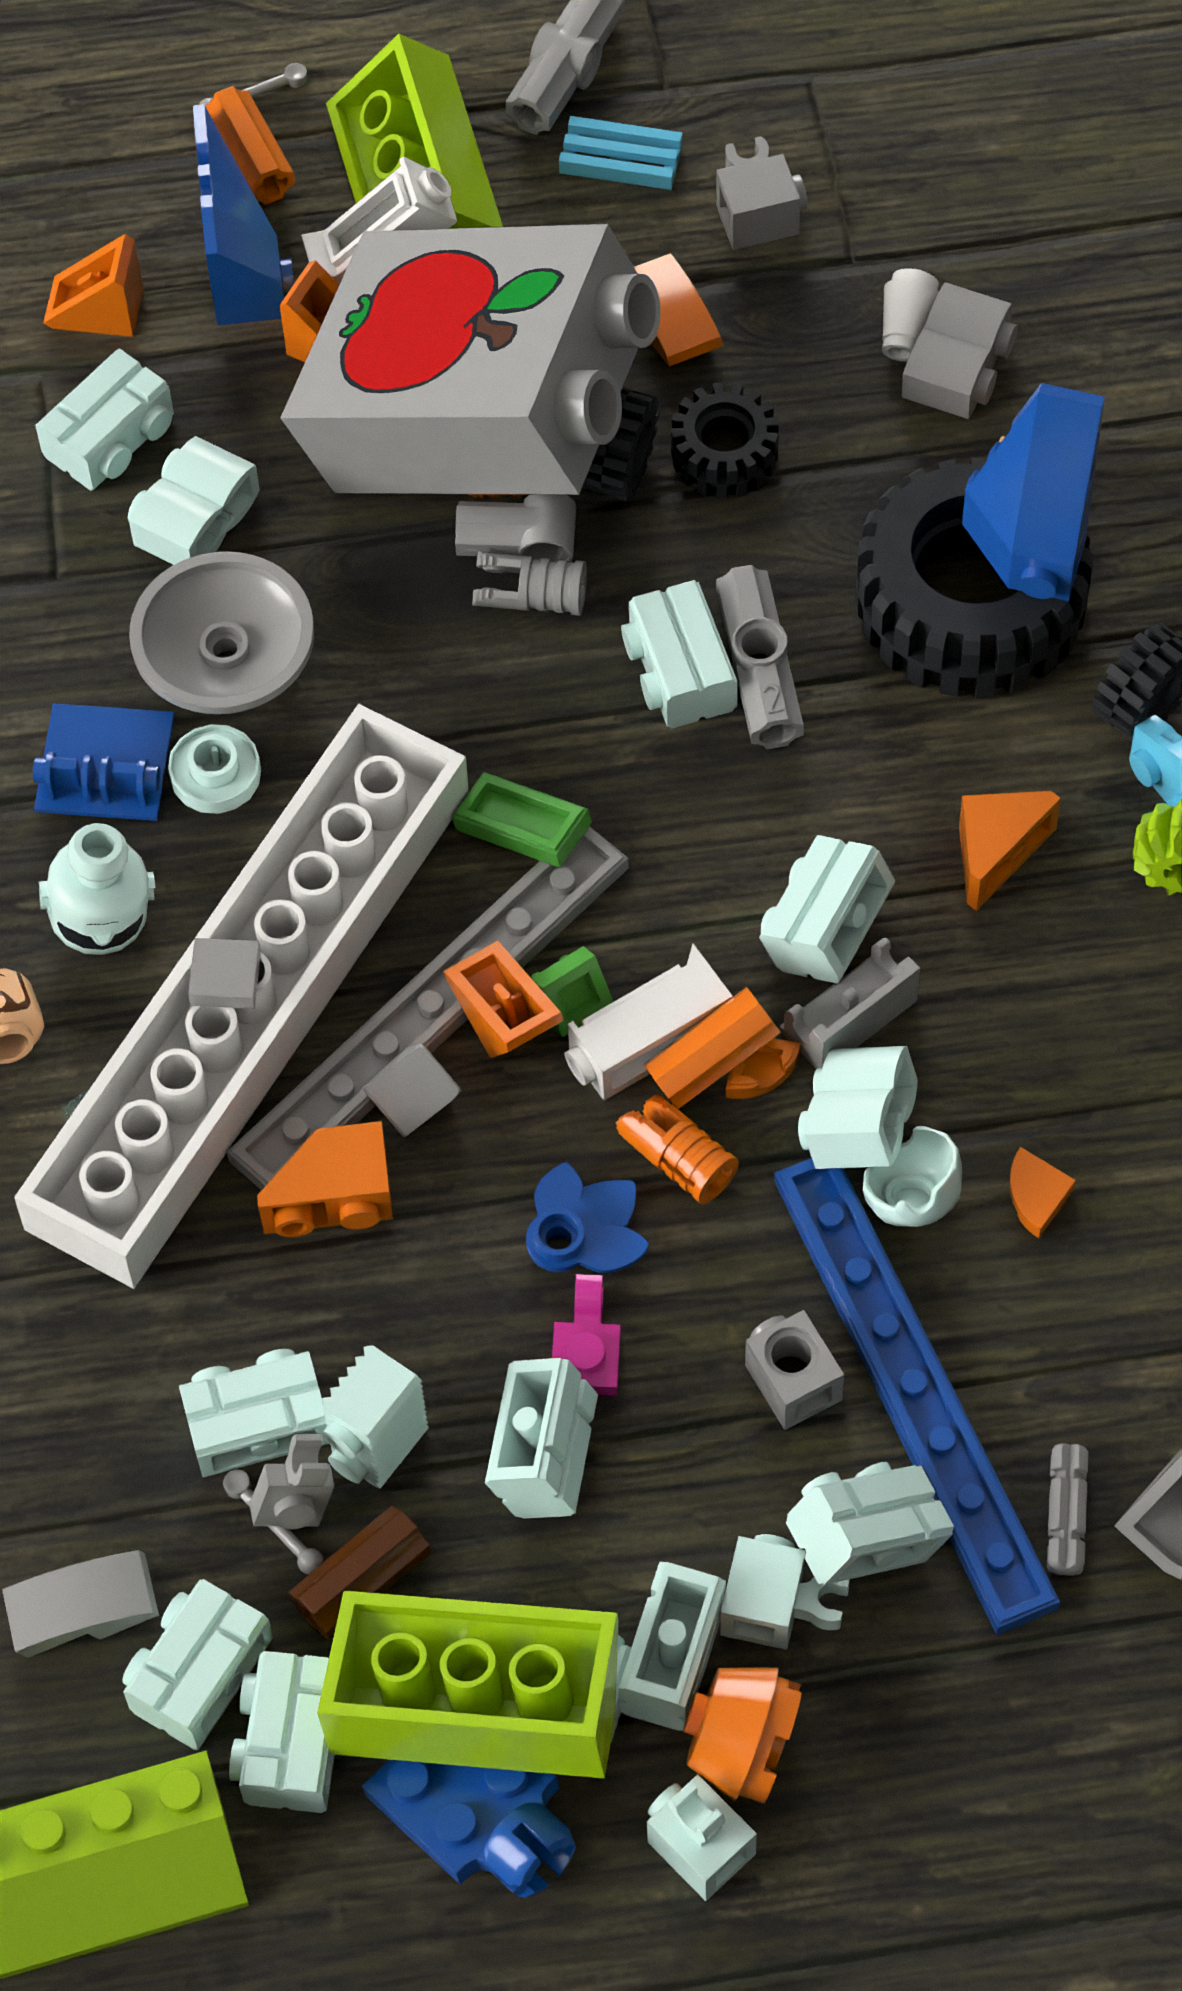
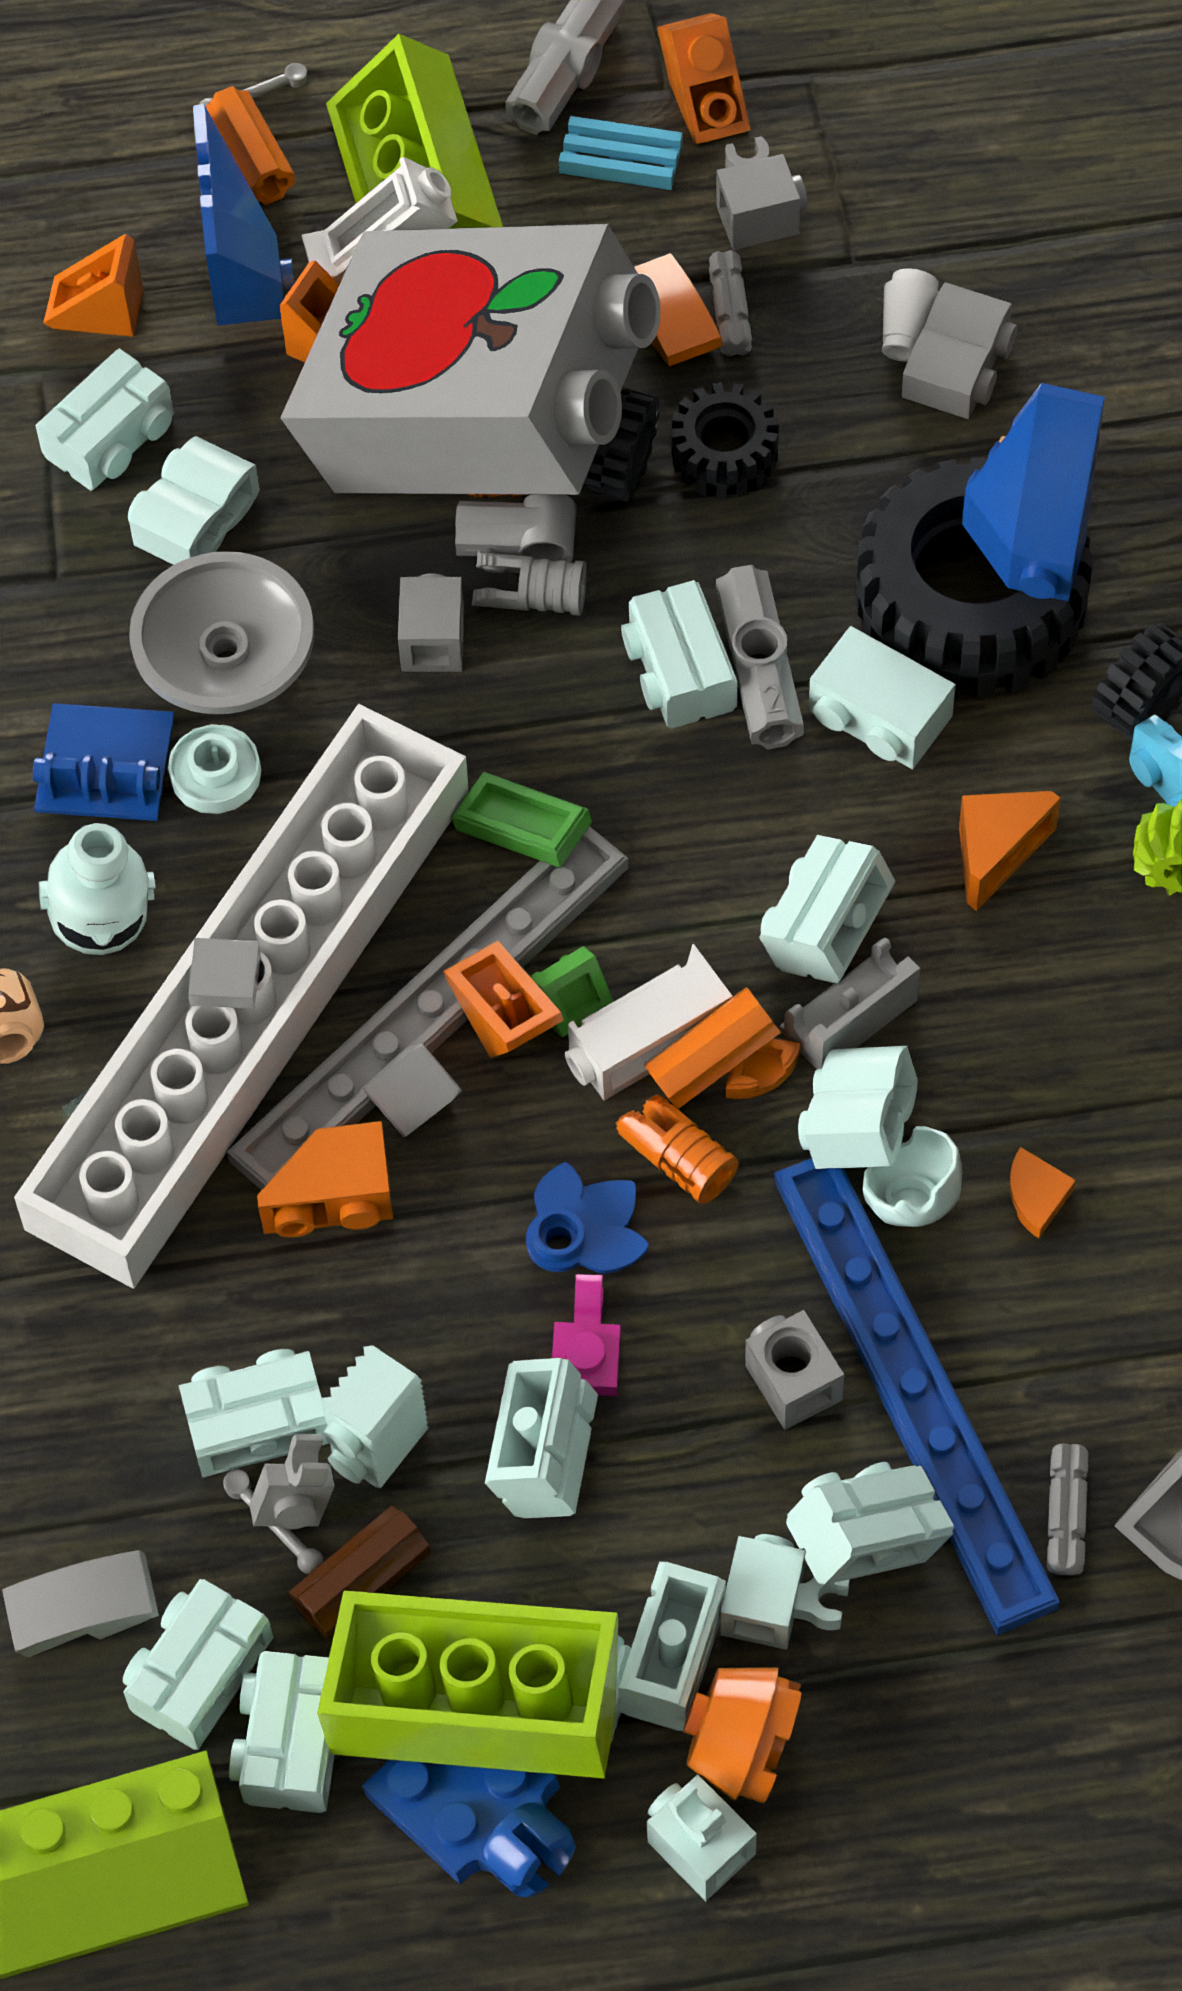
(431, 623): none -> light grey brick
(704, 76): none -> orange slope
(730, 303): none -> light grey axle
(881, 698): none -> light aqua brick

